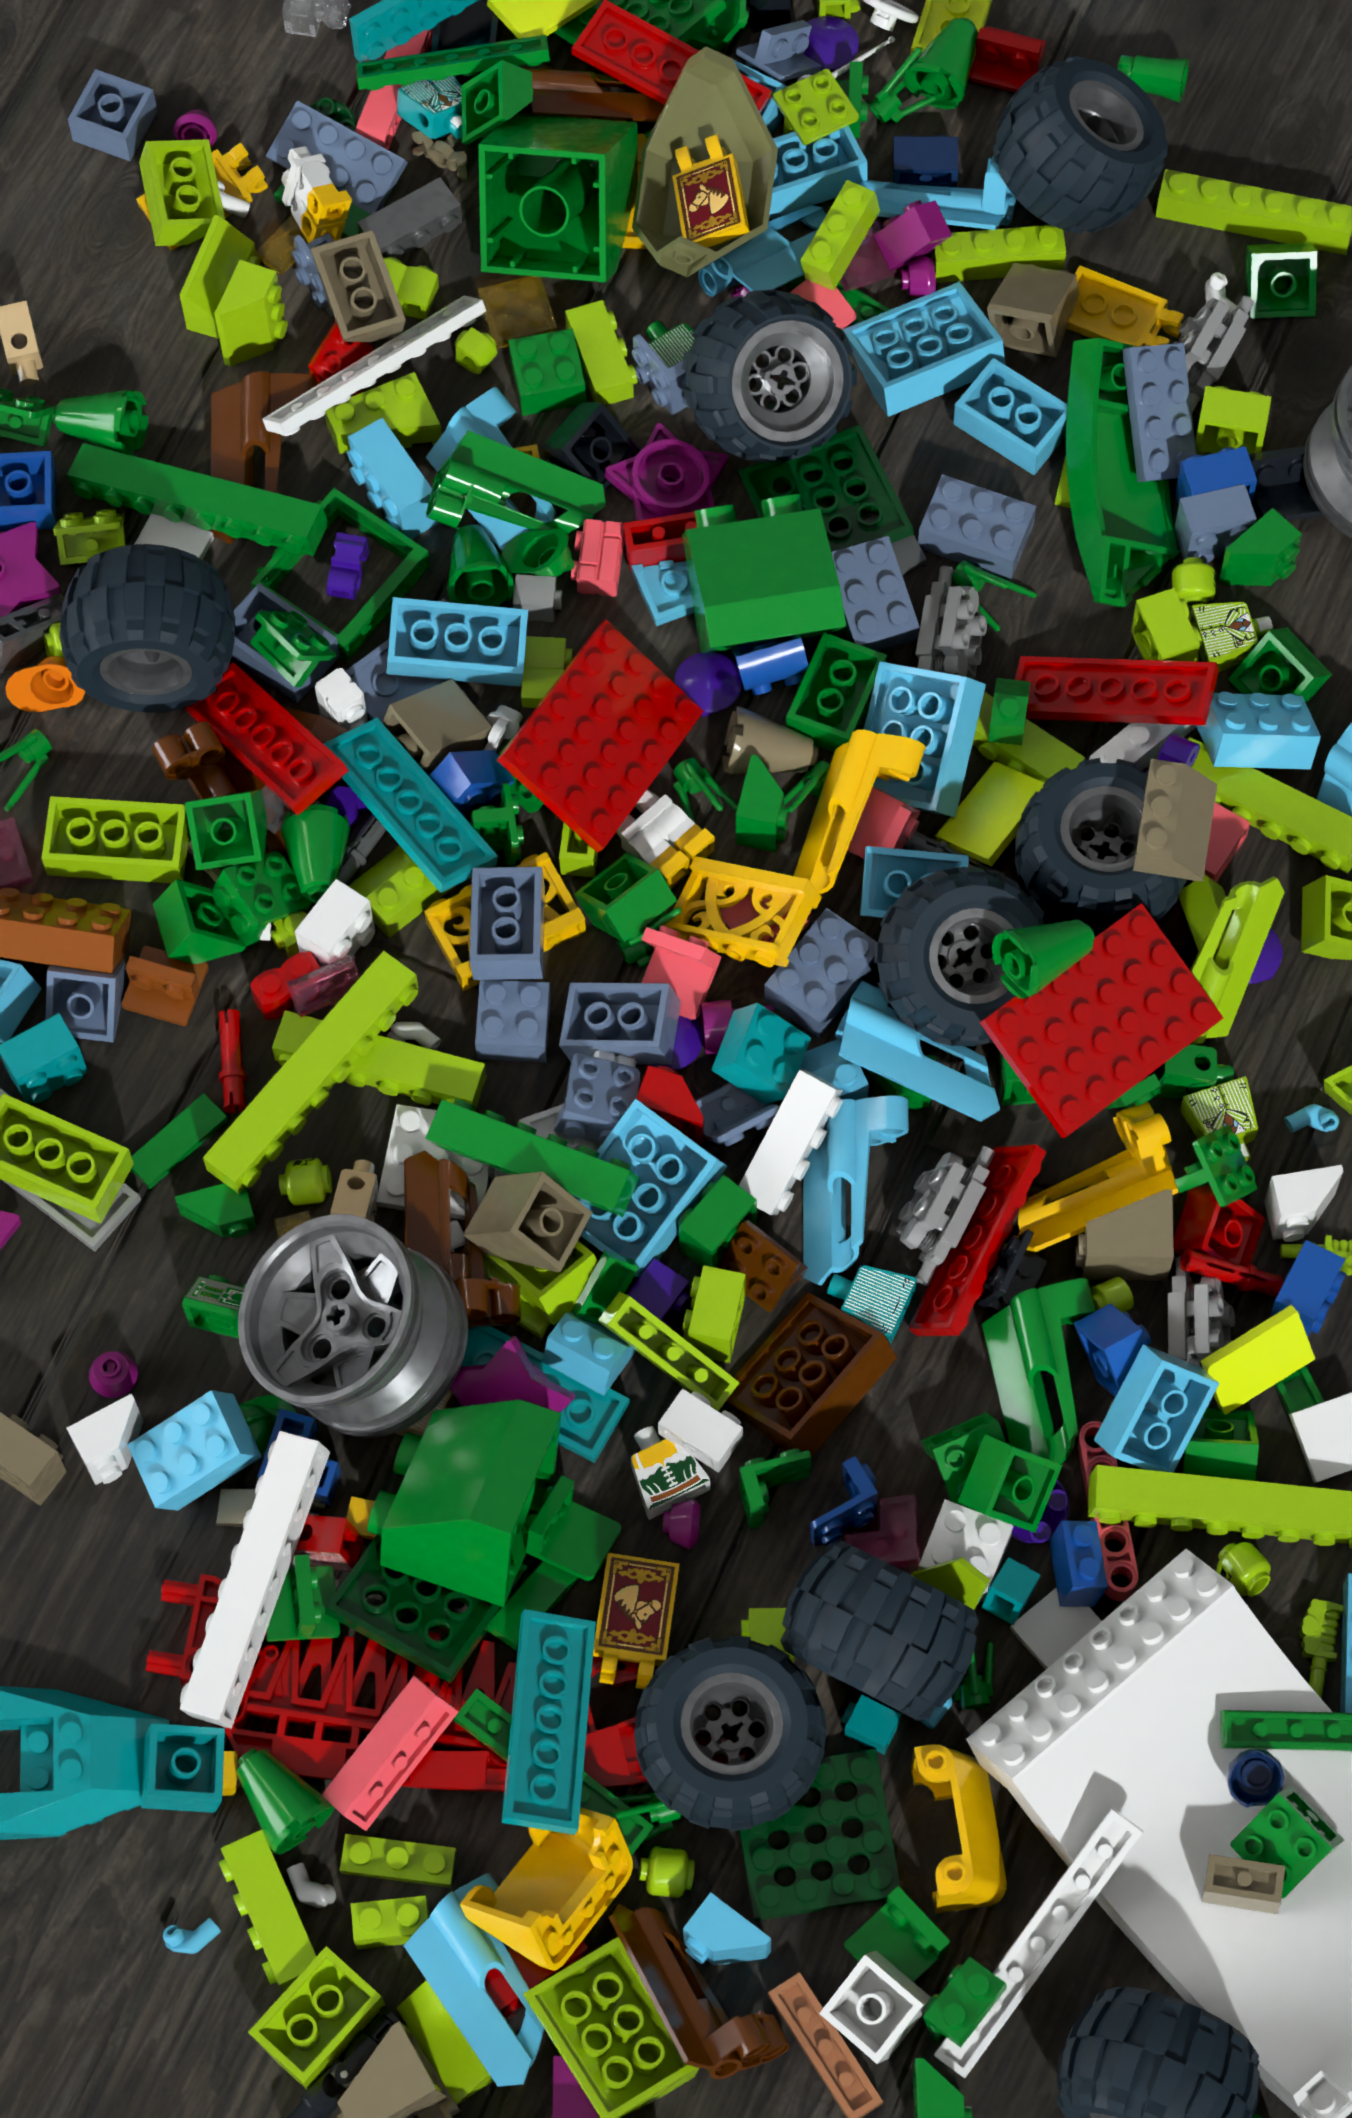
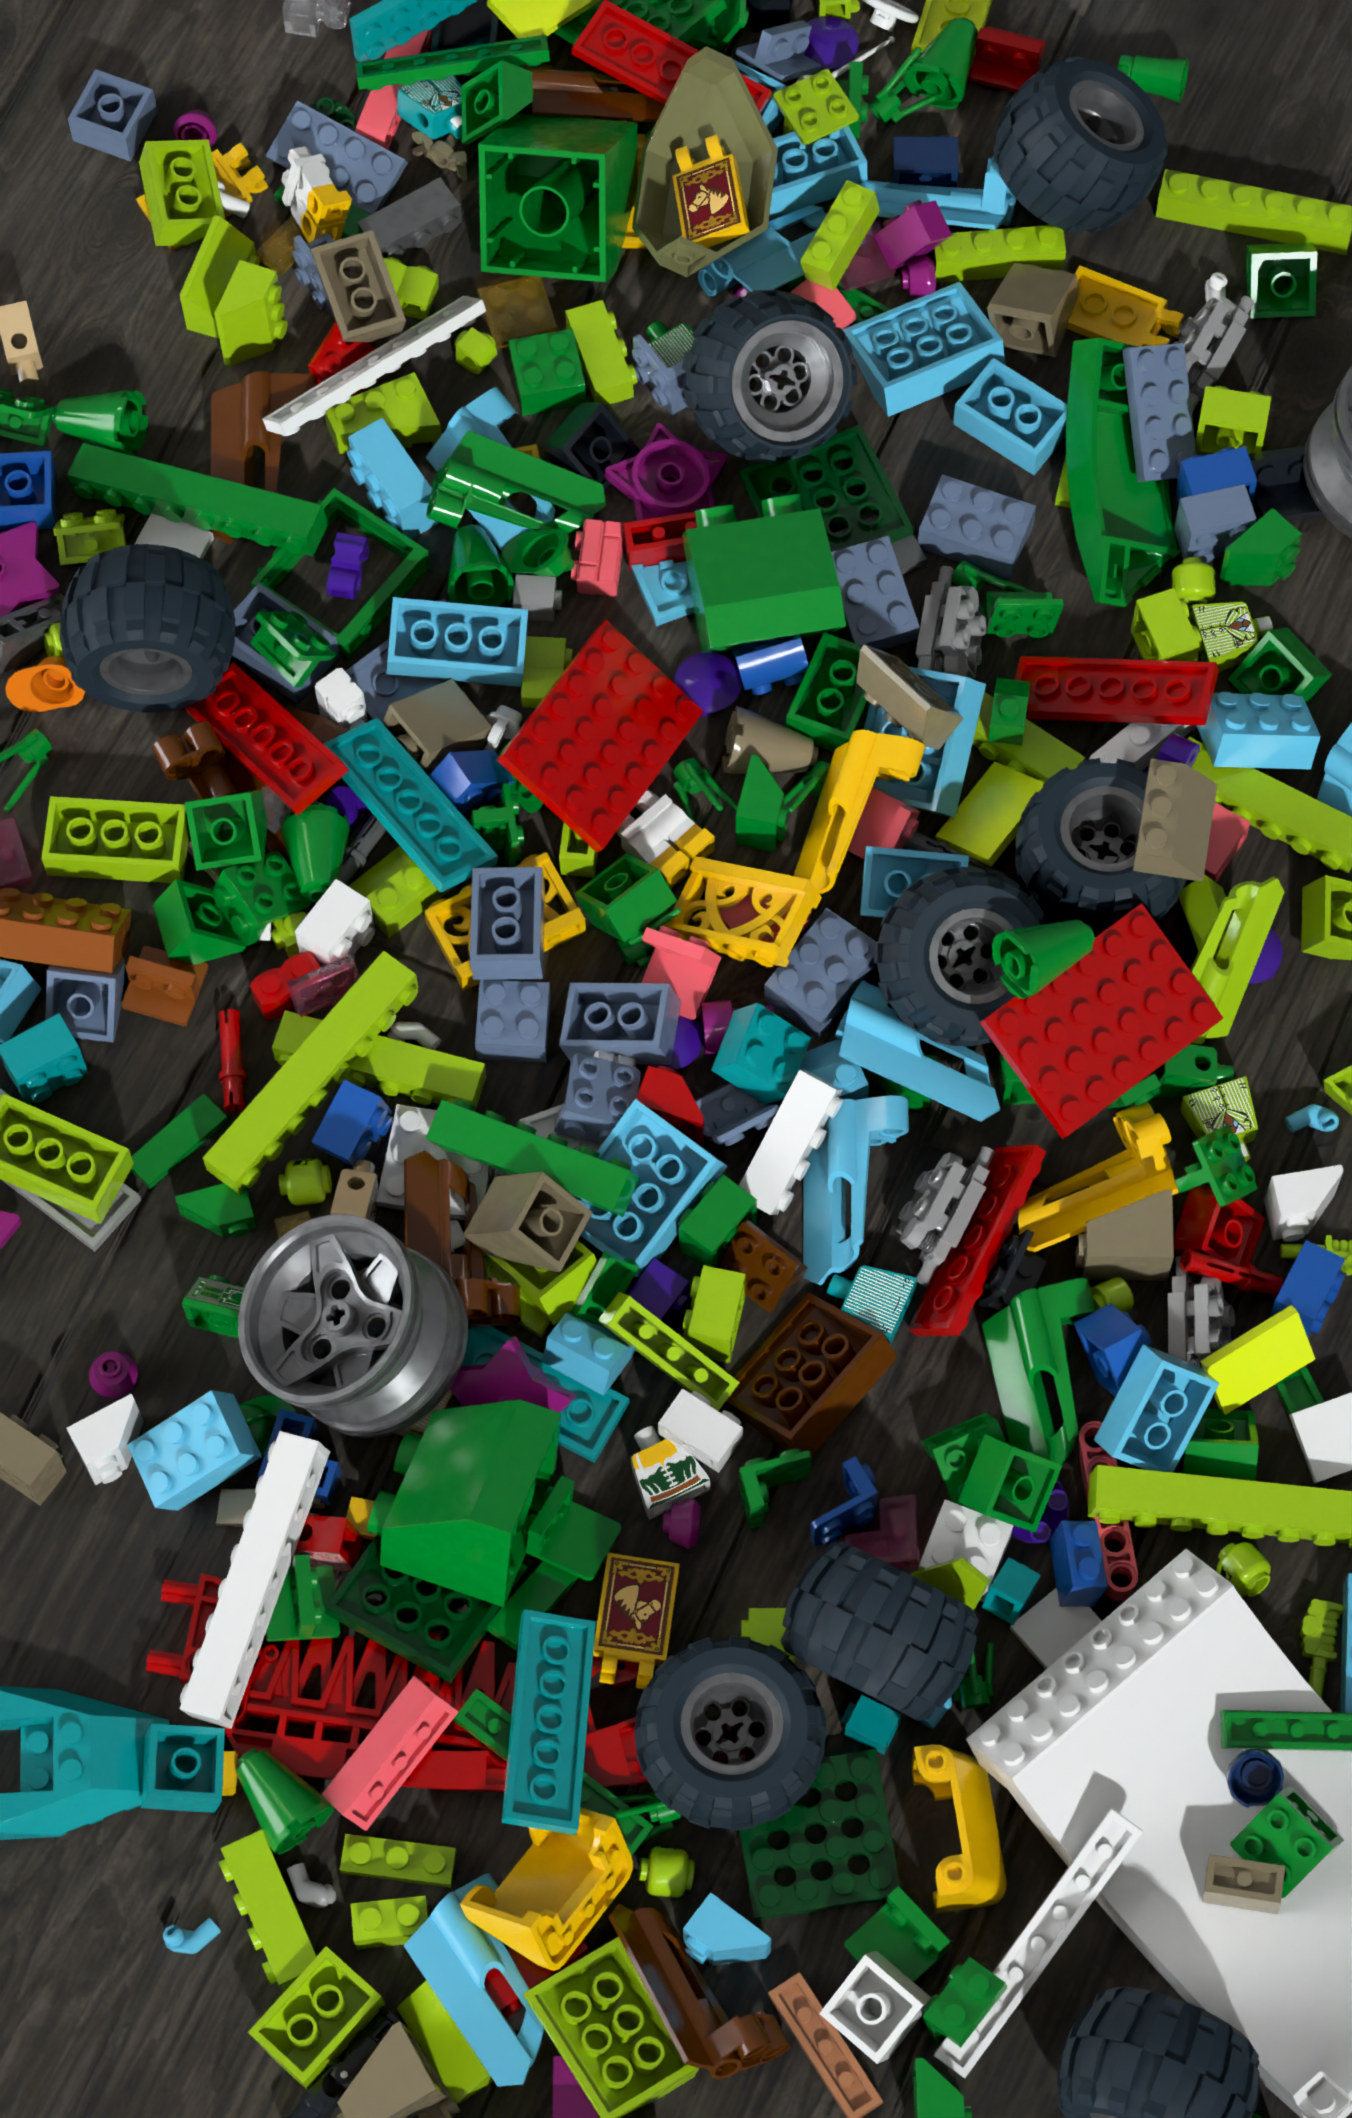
(351, 1122): none -> blue brick
(905, 697): none -> dark tan slope
(1021, 613): none -> green bracket

